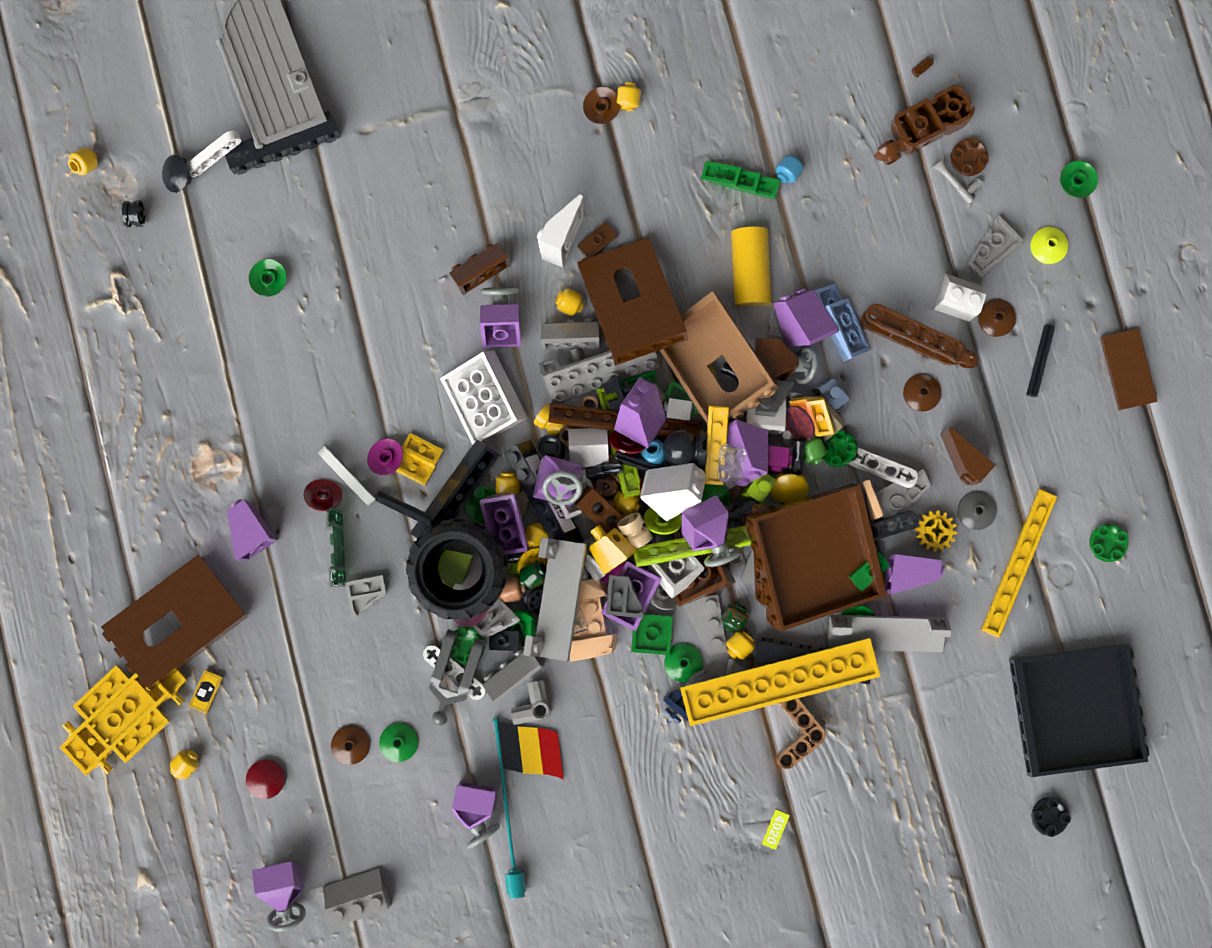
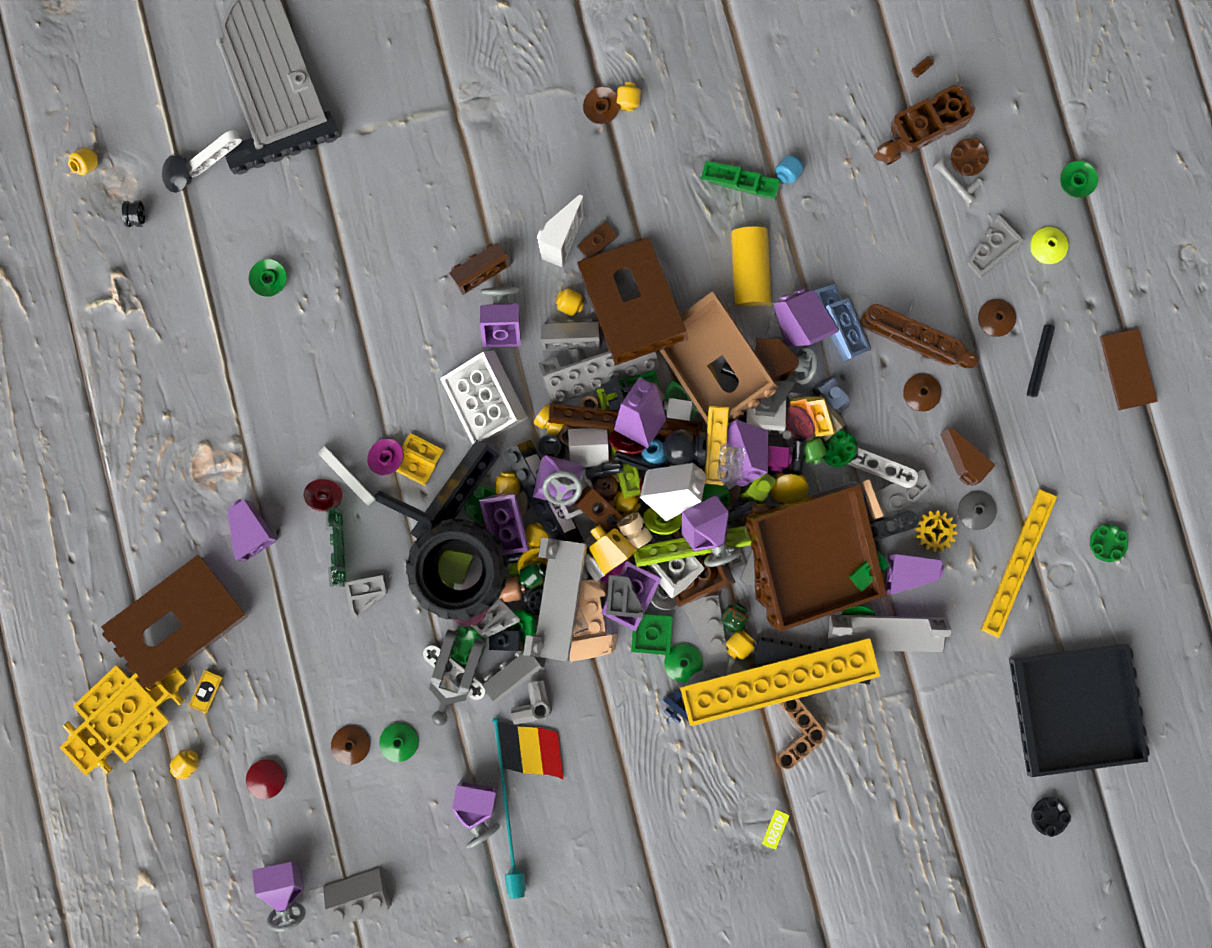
(960, 298): white slope -> none

